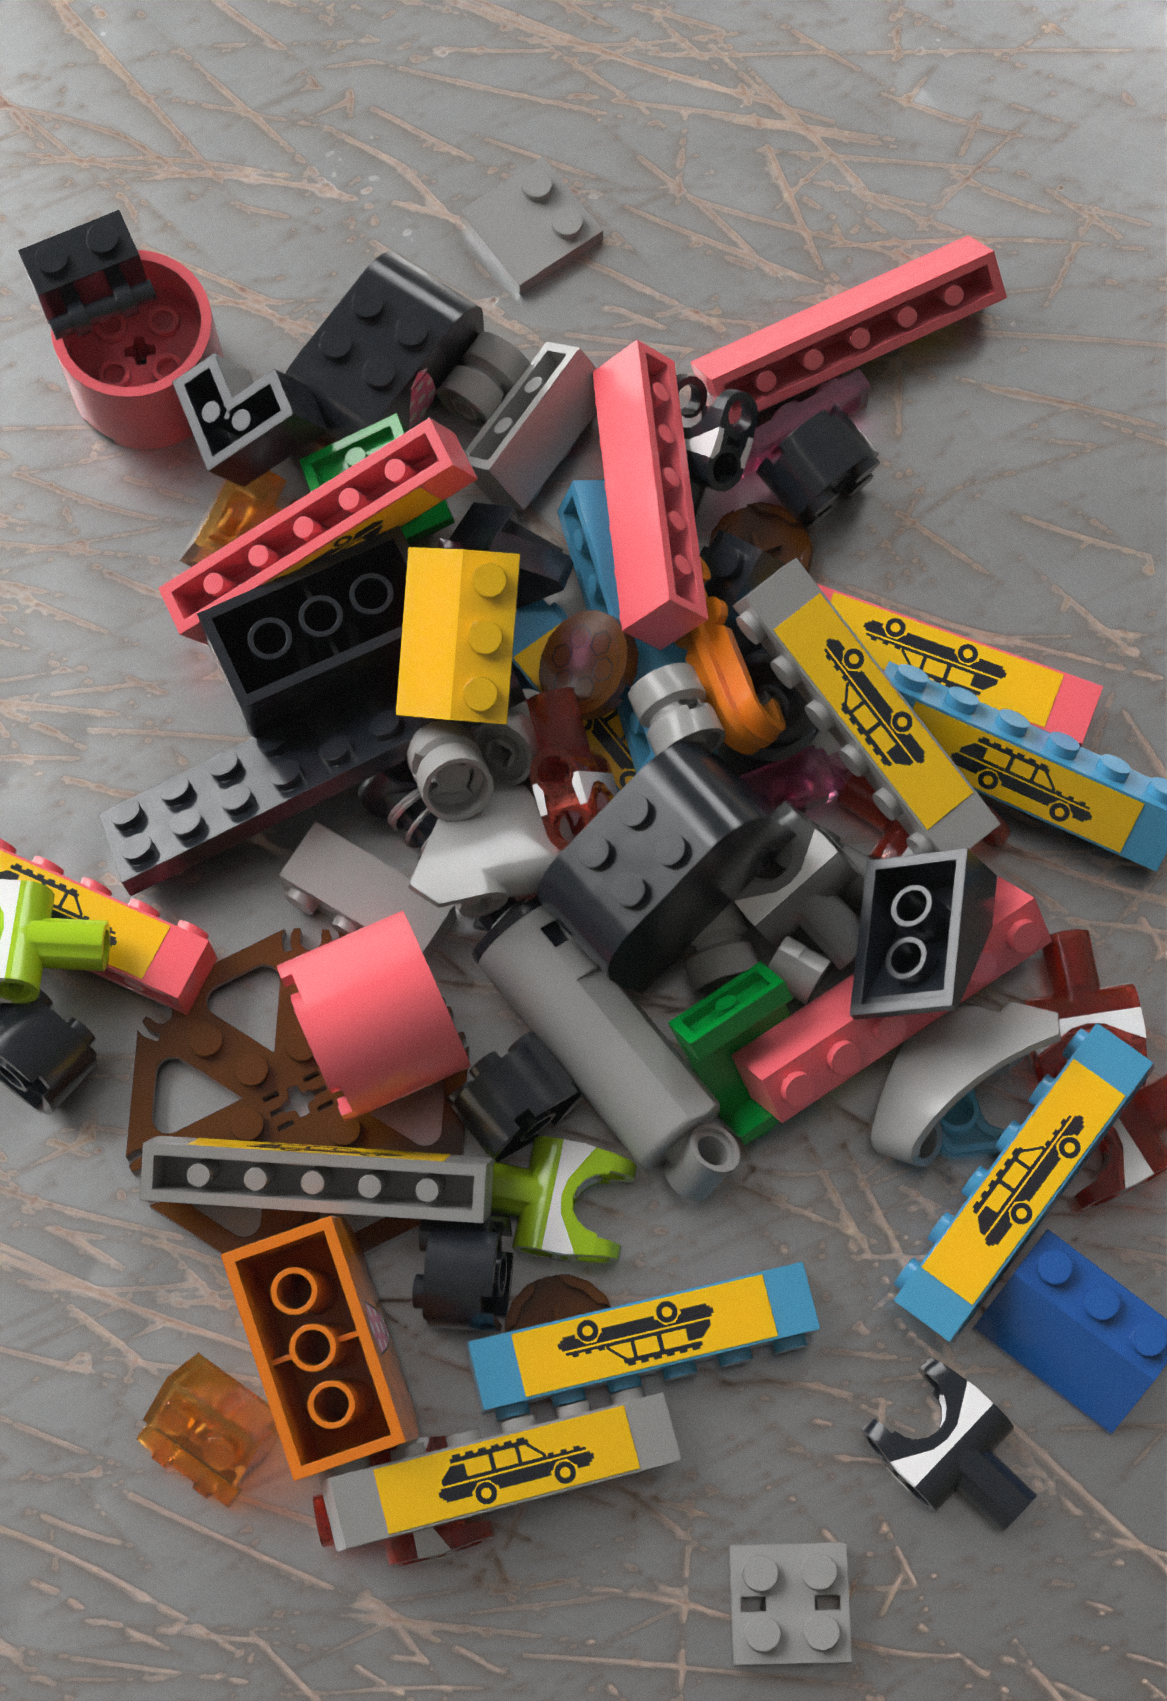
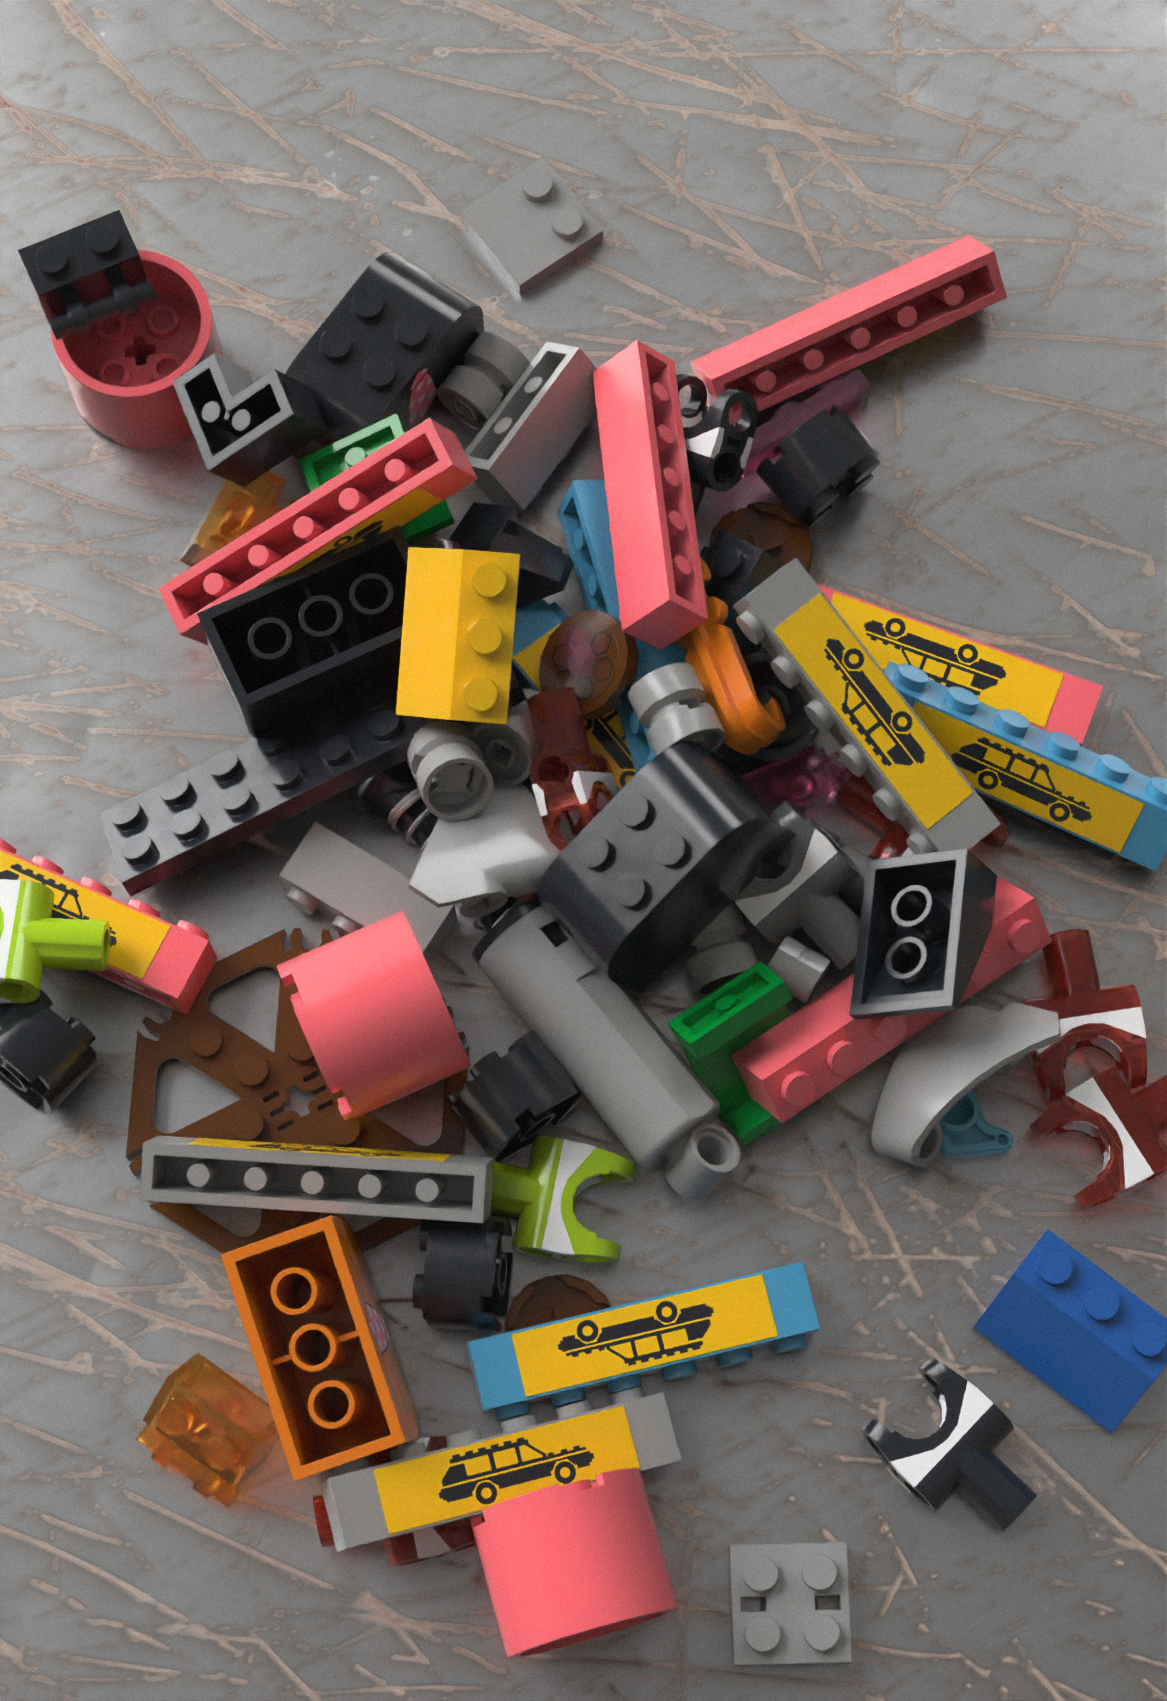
(573, 1563): none -> coral brick
(1023, 1182): brick -> none

